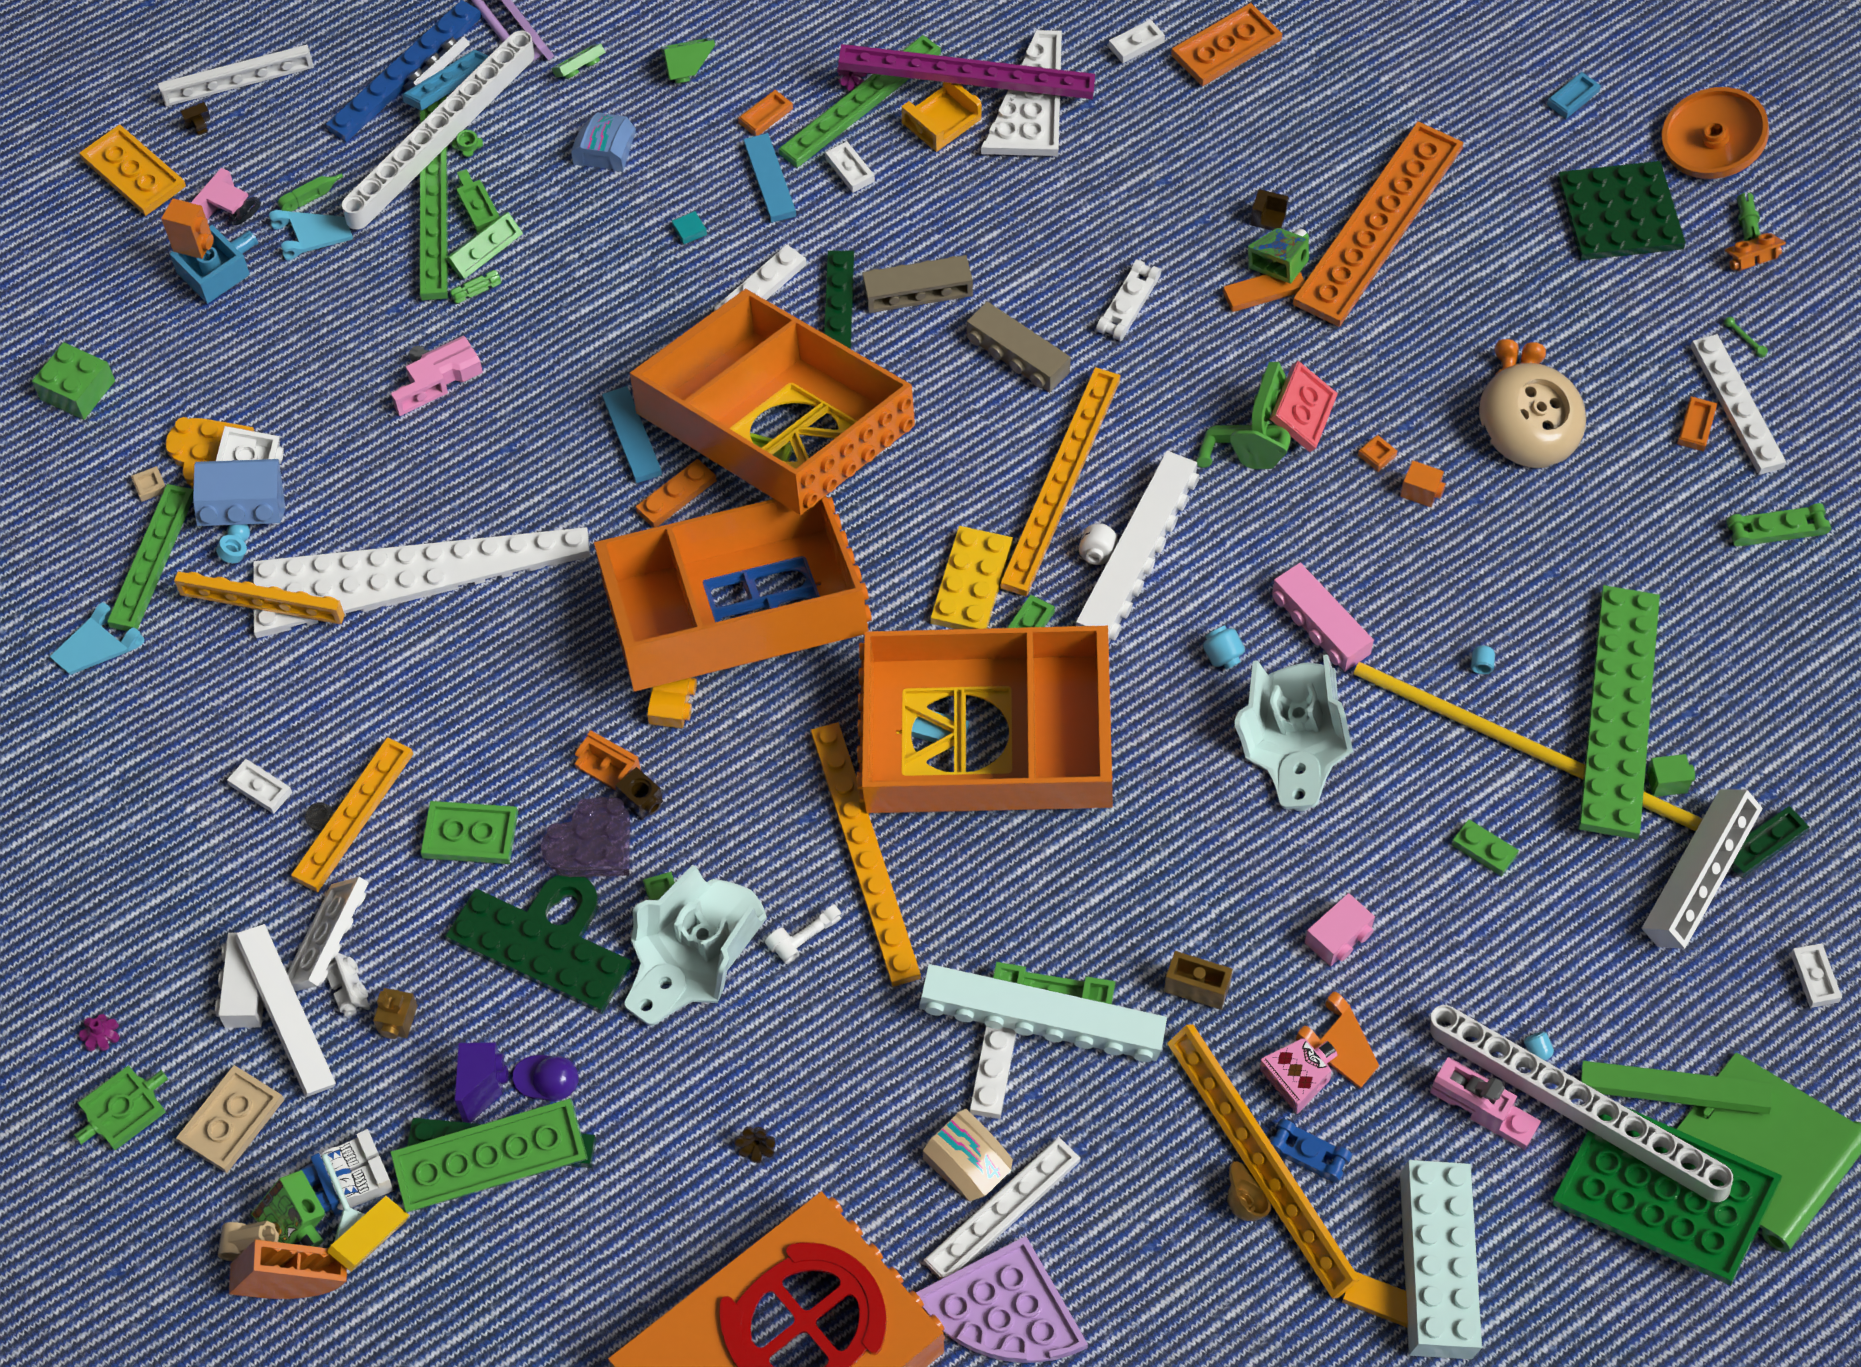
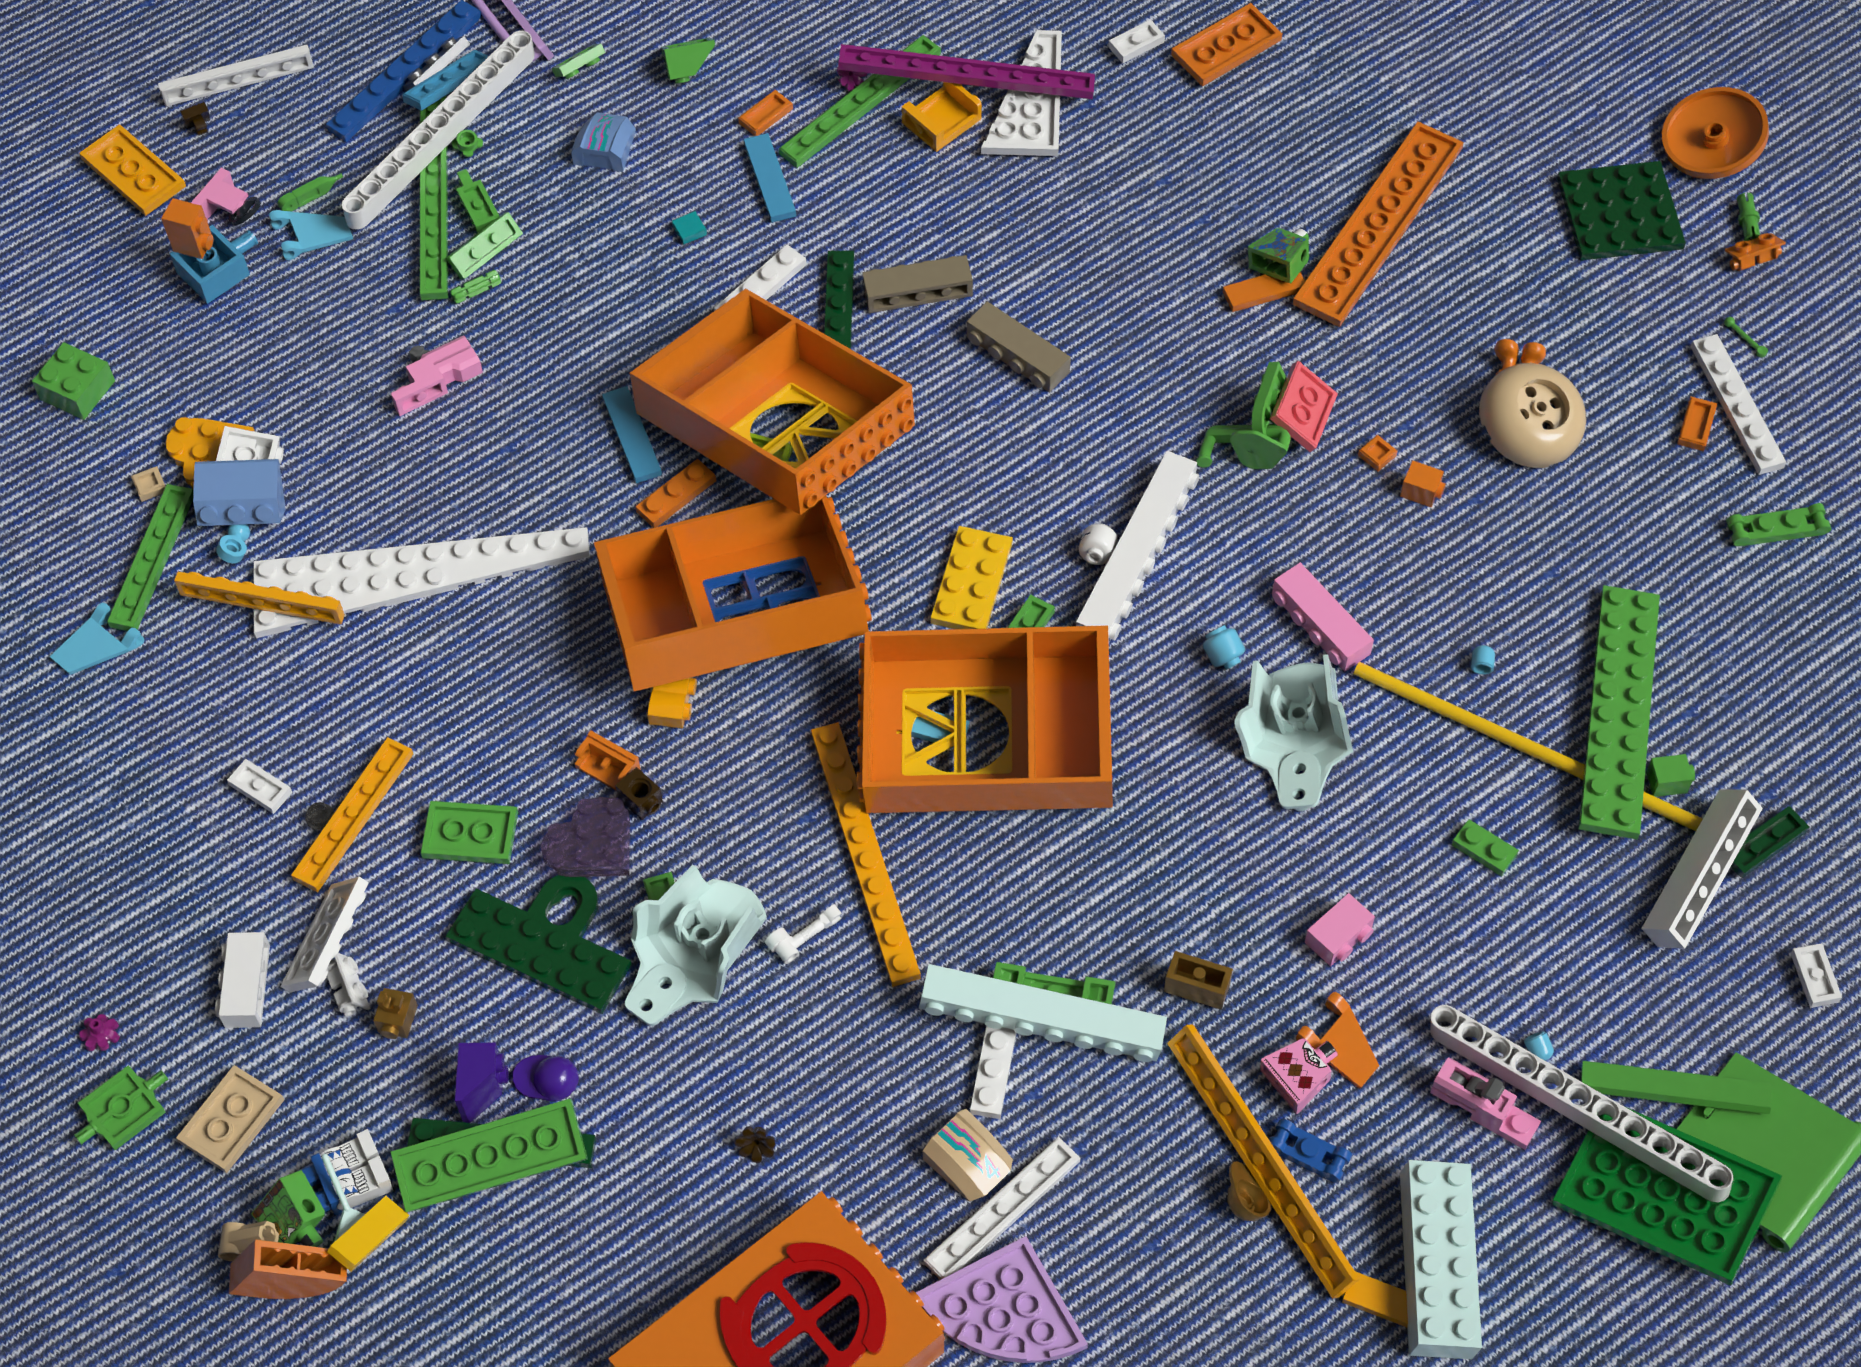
(285, 1010): white tile -> none
(850, 167): white plate -> none
(1060, 482): light orange plate -> none
(1129, 300): white plate -> none
(1269, 210): dark brown panel -> none
(1573, 95): dark azure tile -> none

